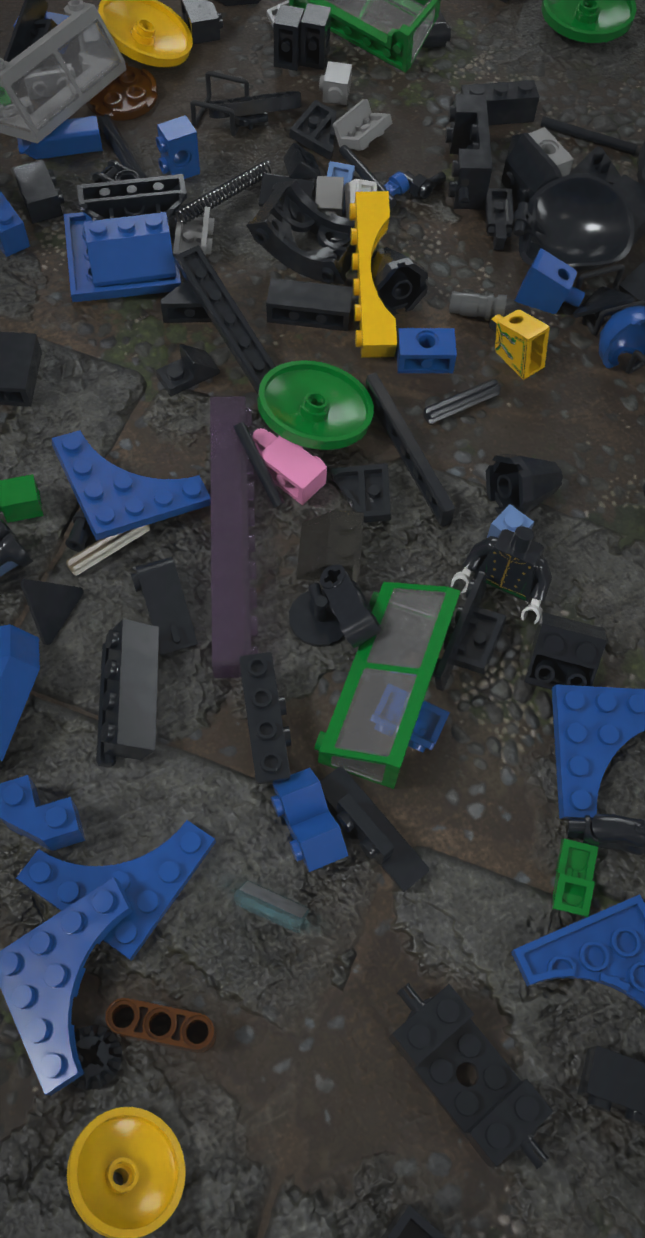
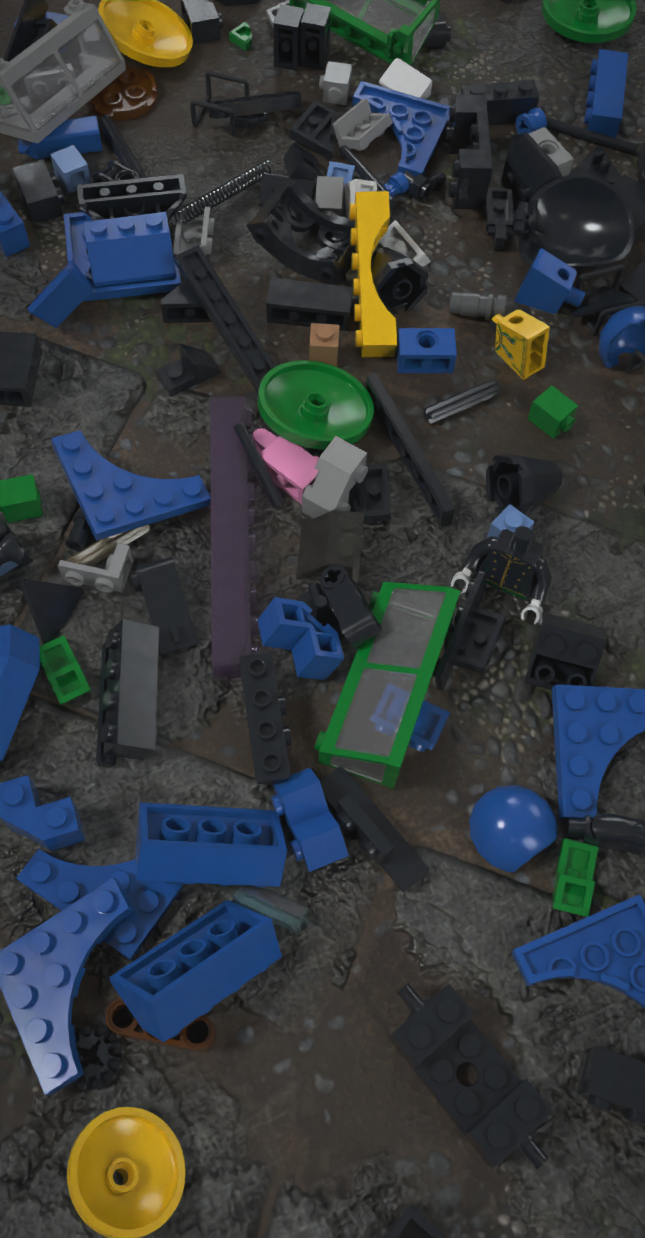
(61, 296): none -> blue slope
(63, 670): none -> green slope
(70, 168): none -> medium blue brick
(108, 580): none -> light grey bracket
(178, 147): blue brick -> none
(196, 968): none -> blue slope
(209, 845): none -> blue slope
(241, 36): none -> green tile
(291, 627): none -> blue brick
(324, 343): none -> medium nougat brick
(339, 470): none -> light grey brick
(400, 241): none -> white slope
(406, 79): none -> white slope
(415, 122): none -> blue plate
(511, 826): none -> blue cylinder
(531, 122): none -> blue wheel
(553, 412): none -> green brick
(606, 92): none -> blue brick

